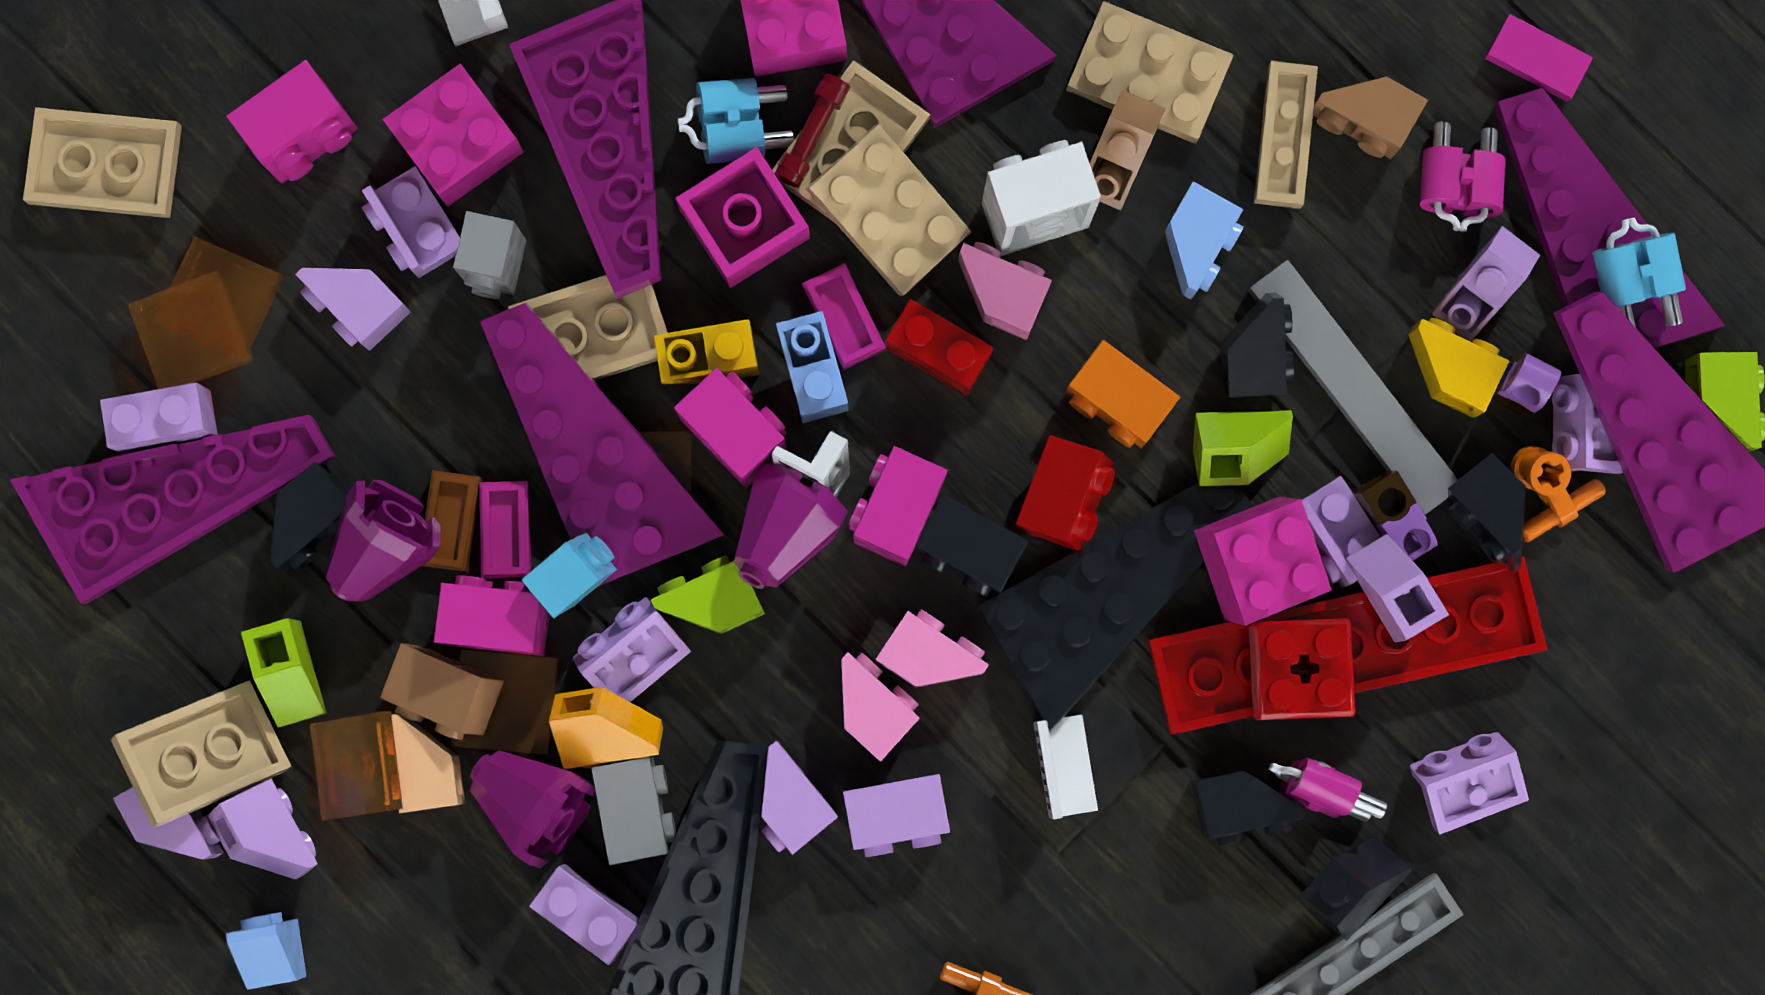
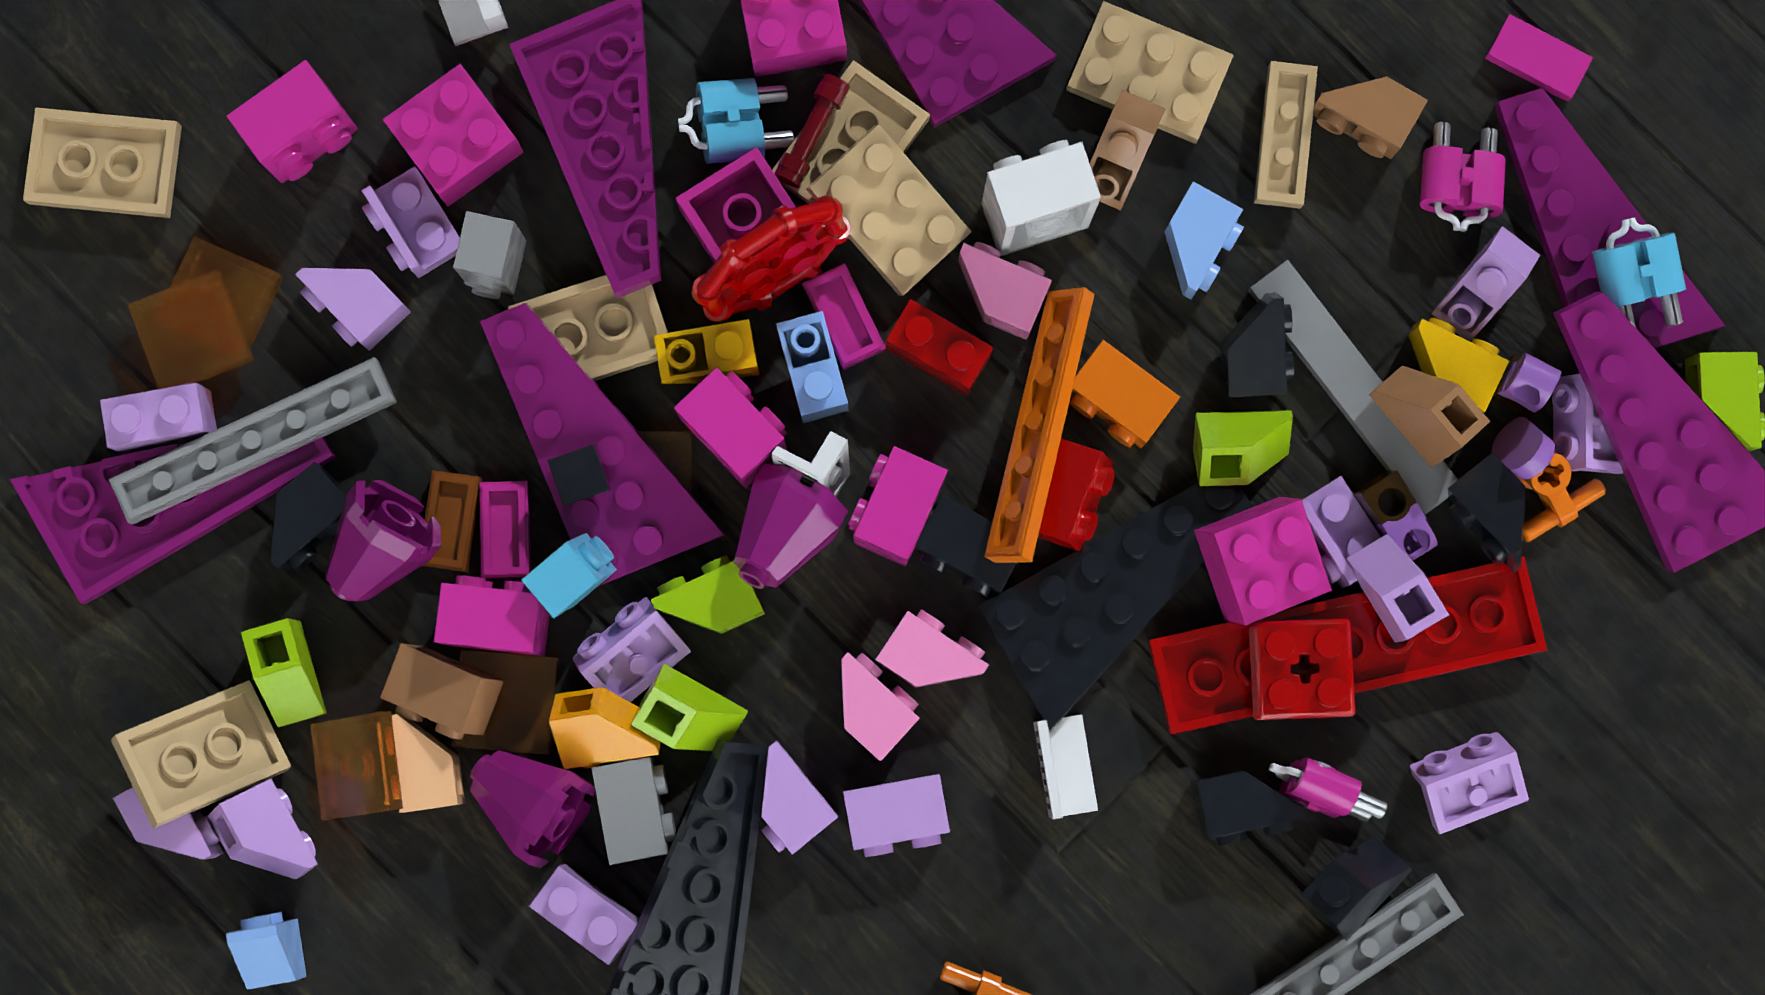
(252, 441): none -> light grey tile
(579, 475): none -> black tile
(686, 713): none -> lime slope
(771, 258): none -> red plate
(1039, 426): none -> orange tile
(1429, 412): none -> medium nougat slope
(1523, 448): none -> medium lavender tile

